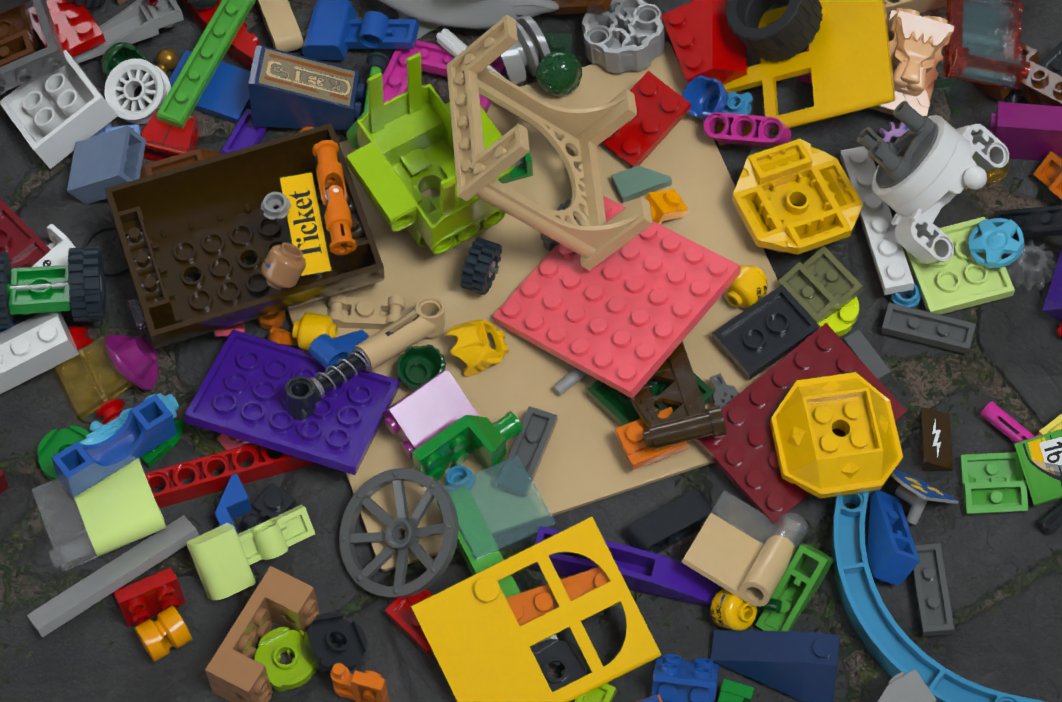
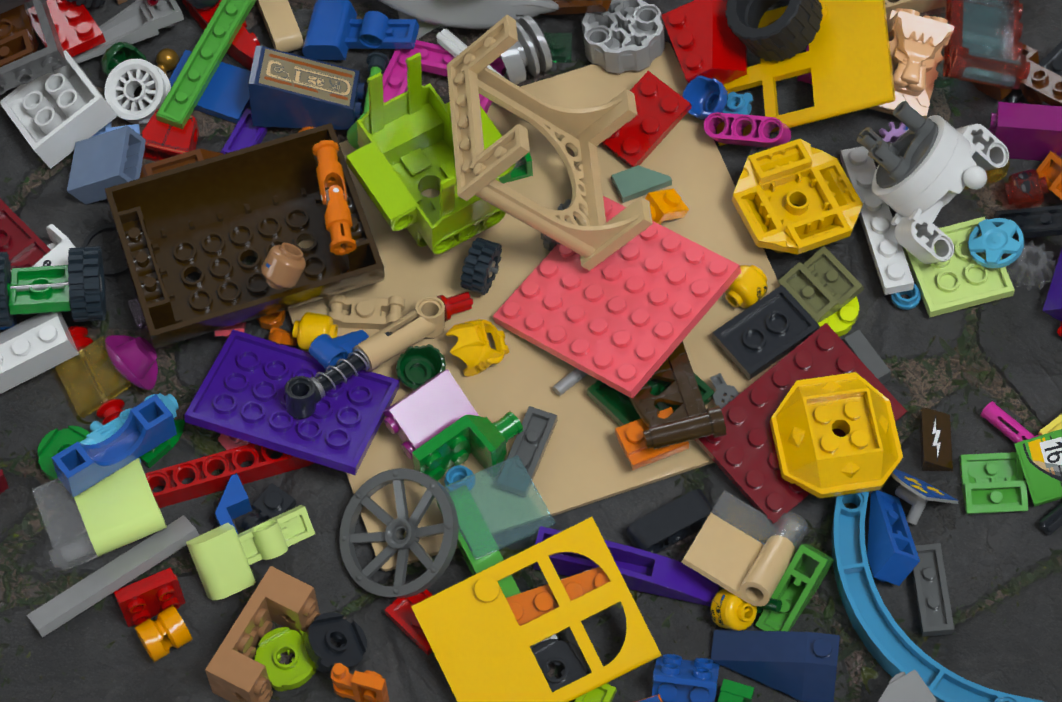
(275, 199): light grey plate -> none
(306, 222): yellow sticker -> none
(456, 304): none -> red piece
(559, 73): dark green hair -> none
(928, 328): dark grey plate -> none
(1026, 189): none -> clear red head

